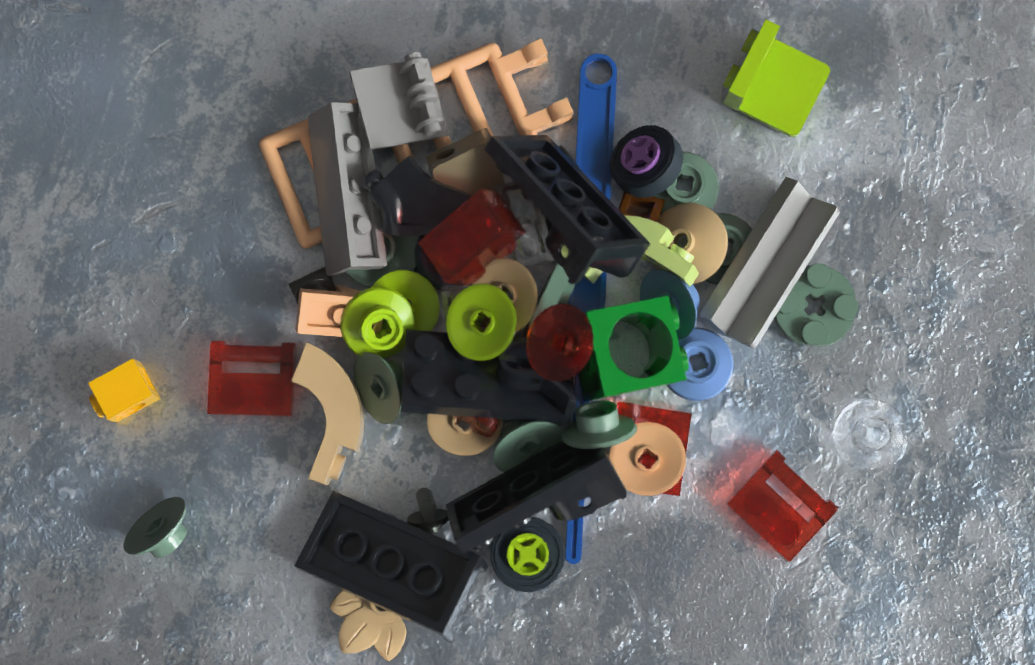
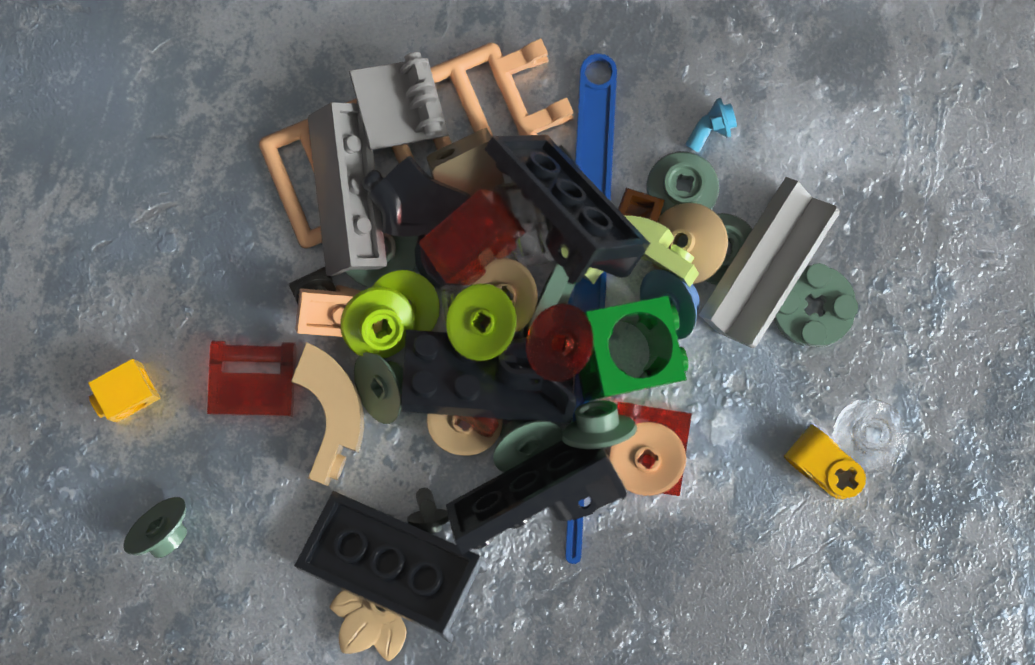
(528, 556): black wheel -> none
(647, 146): black wheel -> none
(718, 361): medium blue piece -> none
(719, 118): none -> medium azure plate
(772, 516): clear red plate -> none
(775, 82): lime bracket -> none
(819, 459): none -> yellow piece

